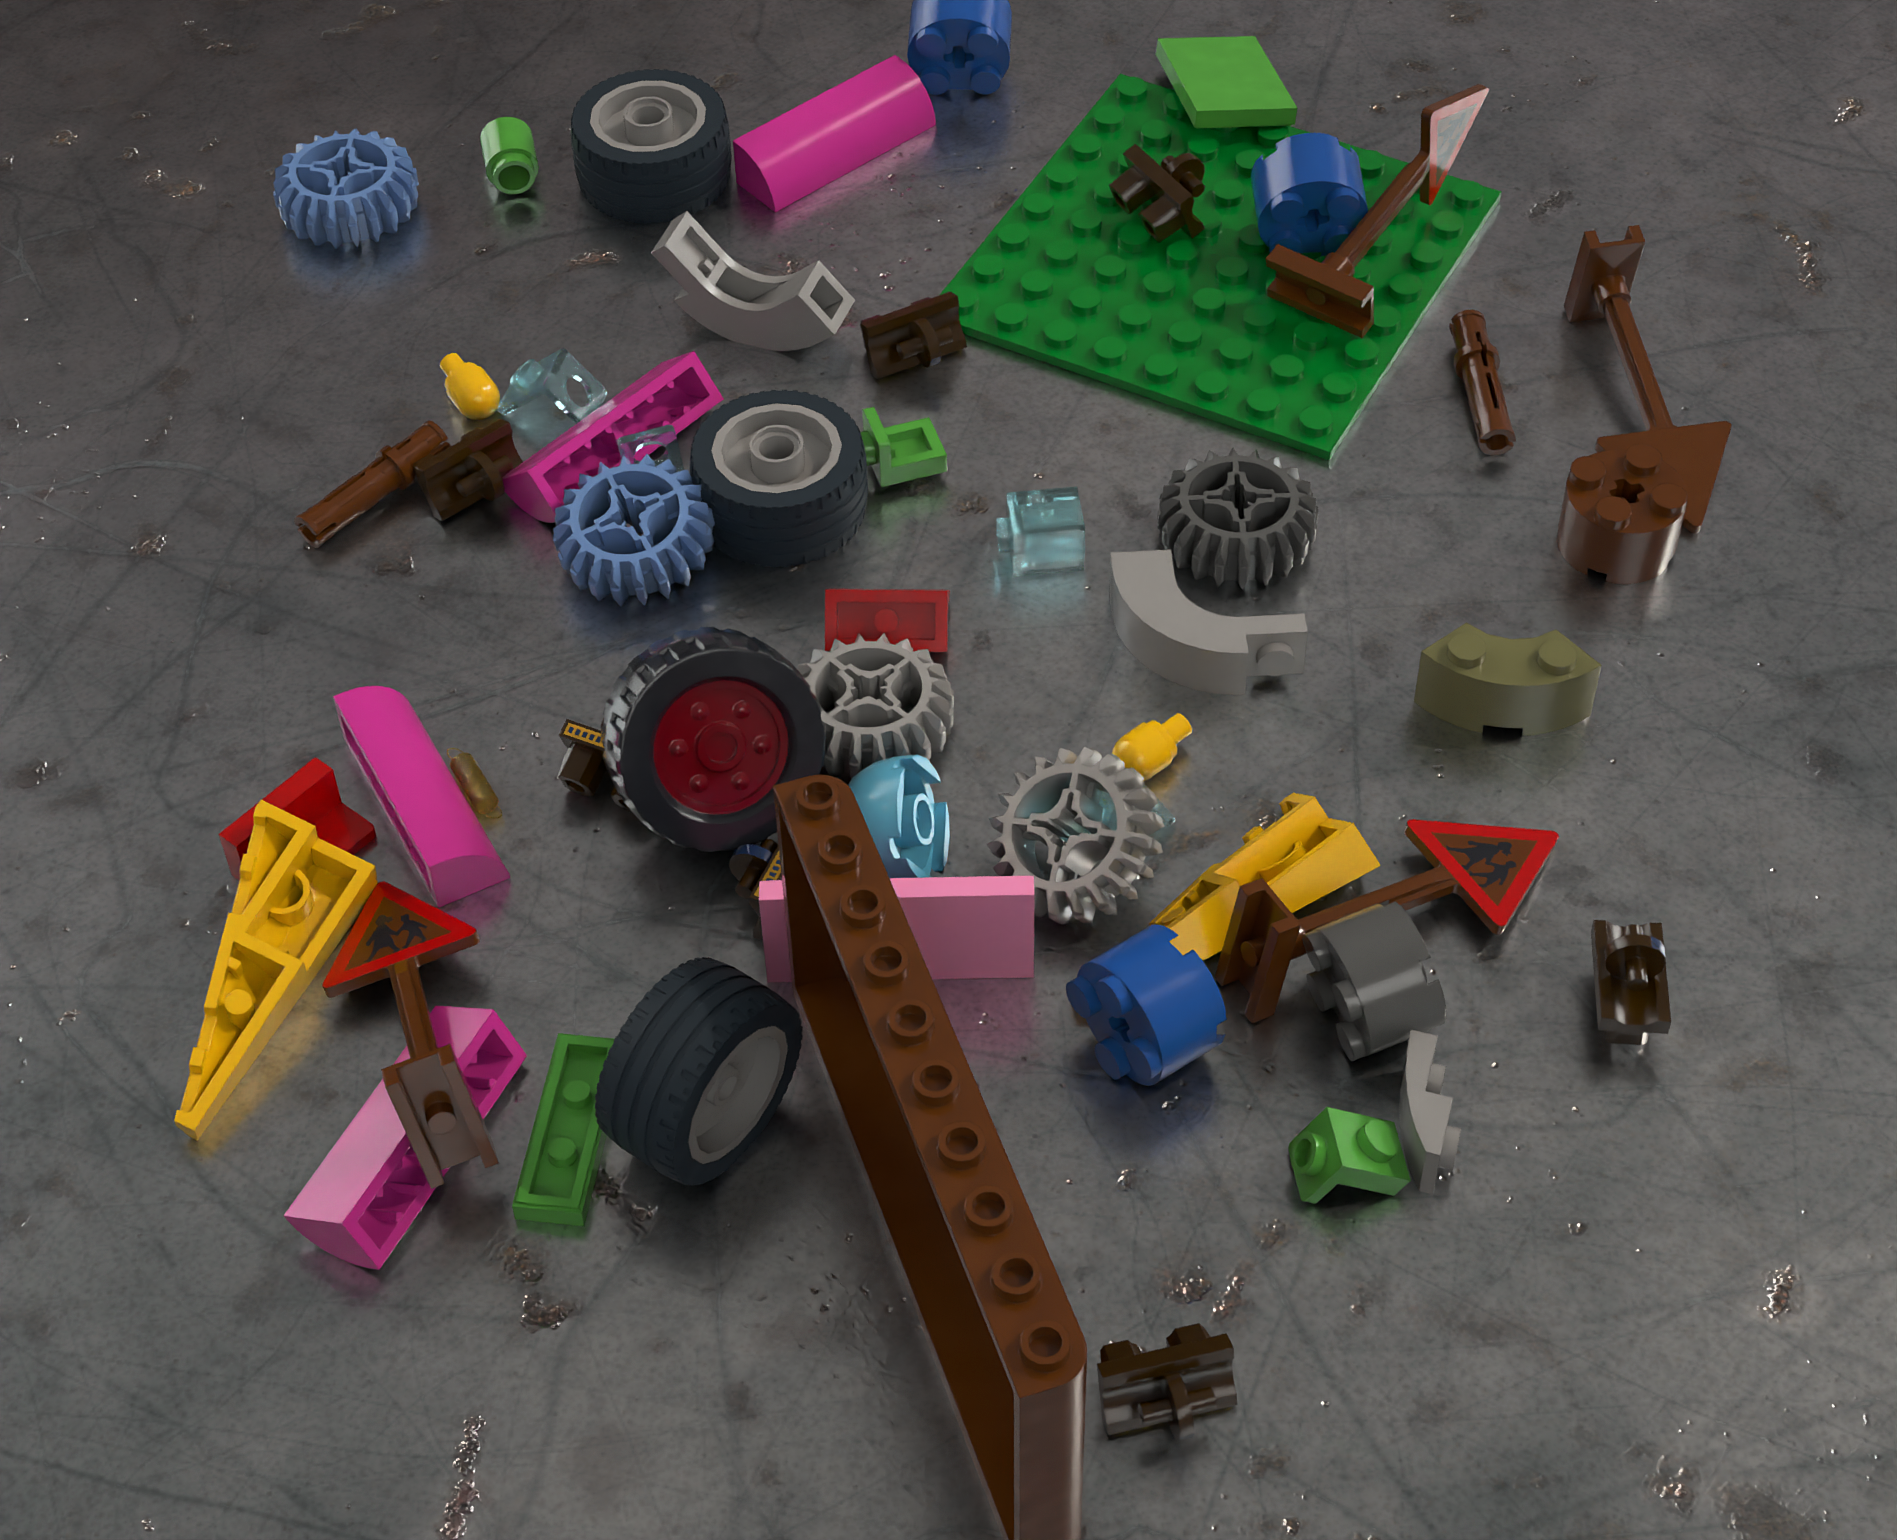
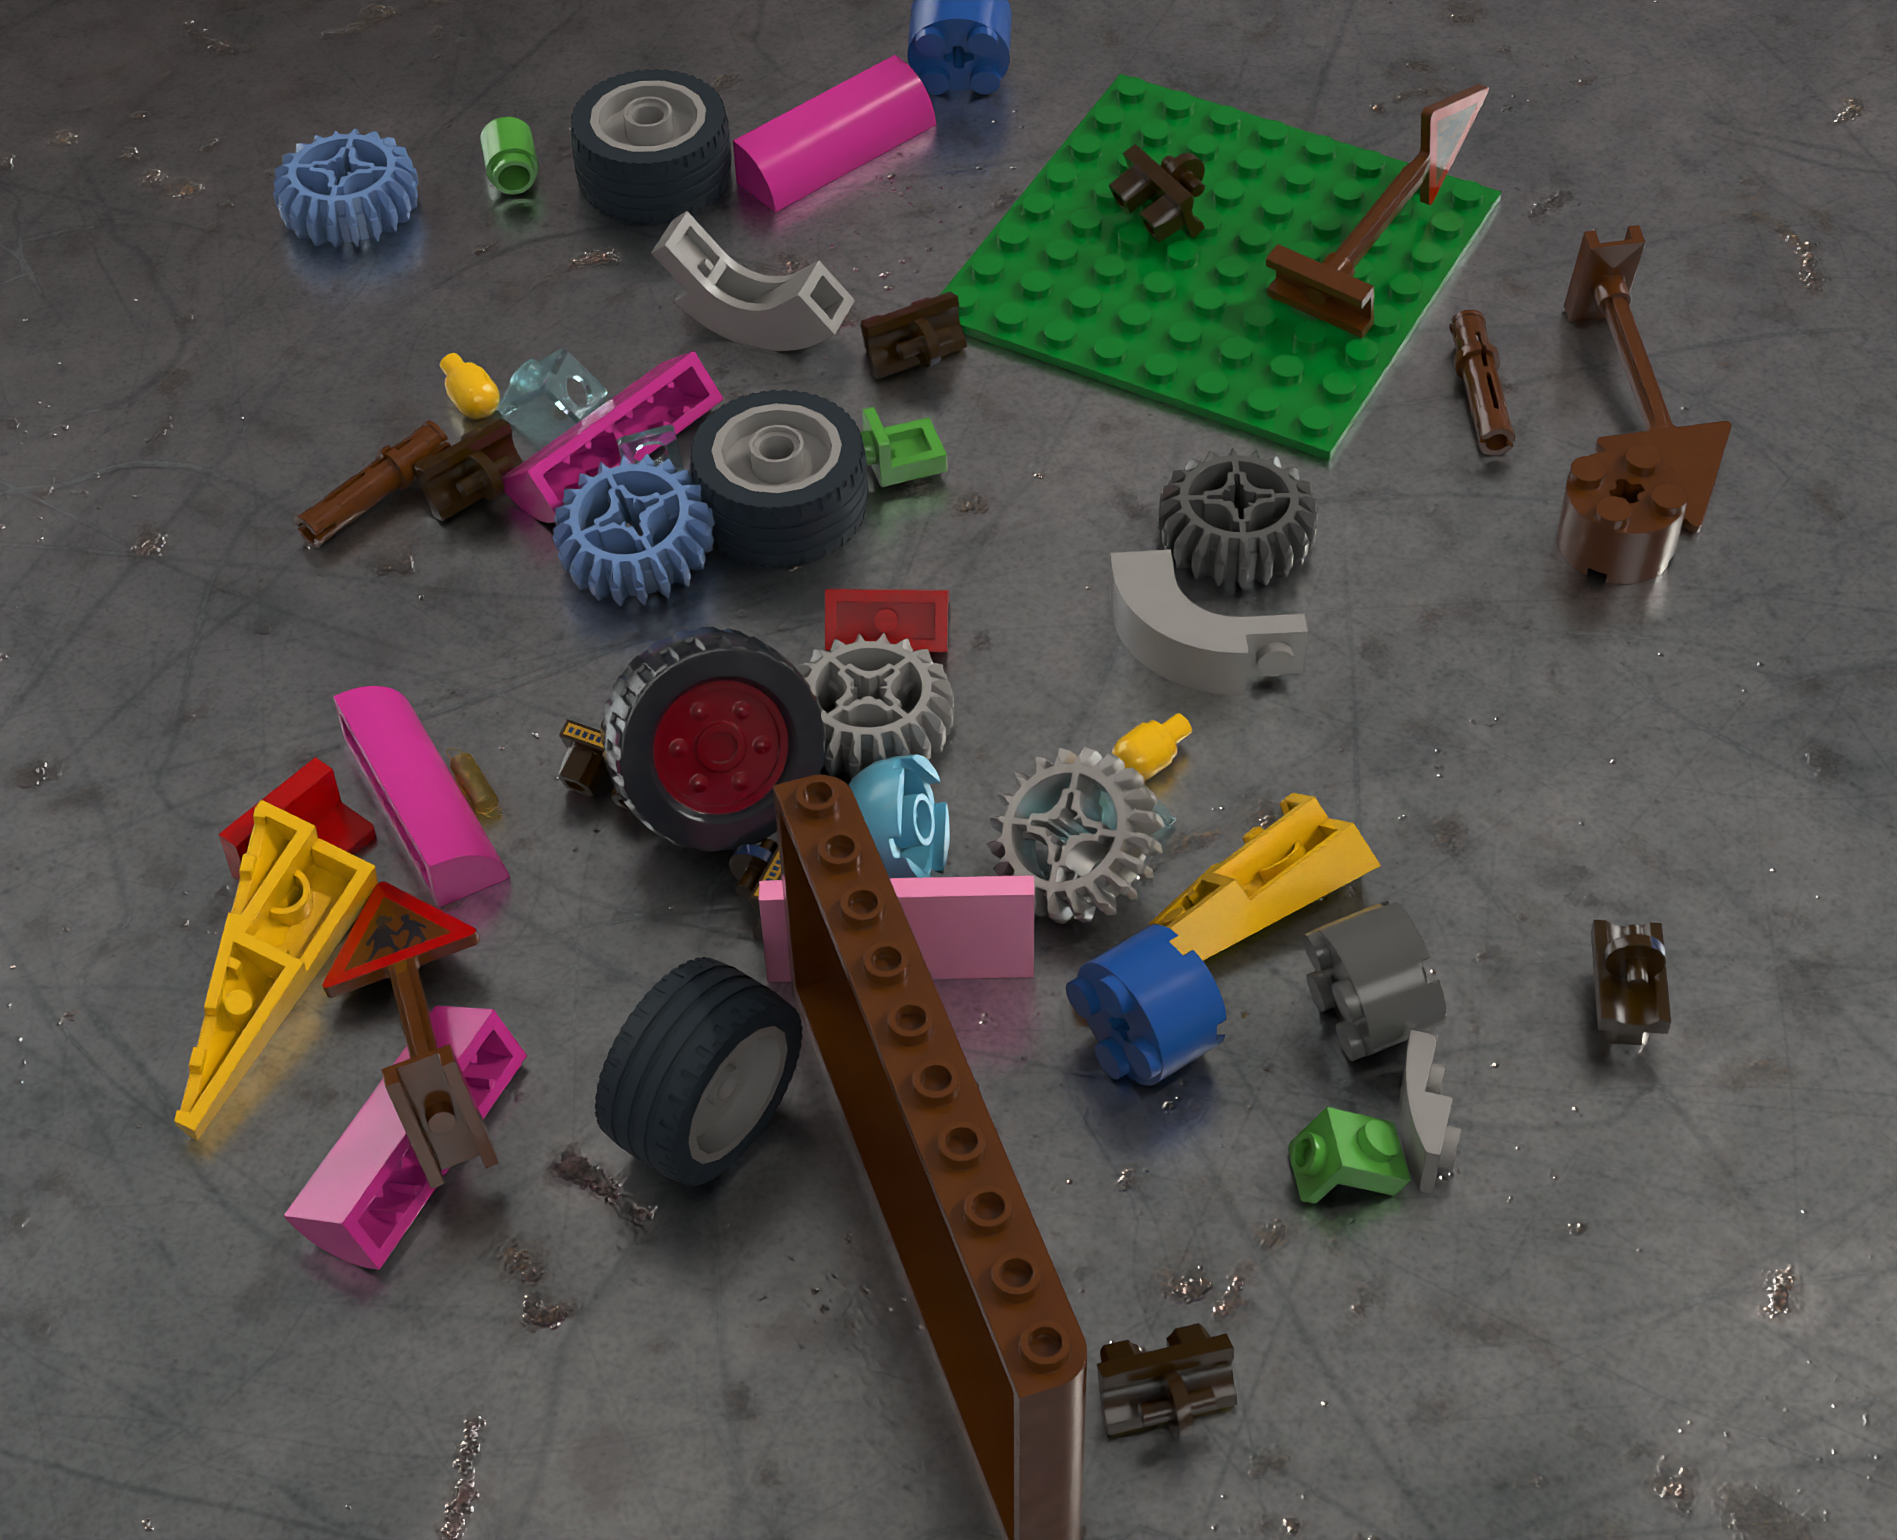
(565, 1136): bright green tile -> none
(1043, 531): clear light blue brick -> none
(1226, 82): bright green tile -> none
(1308, 194): blue brick -> none
(1478, 862): reddish brown piece -> none
(1506, 681): olive brick -> none

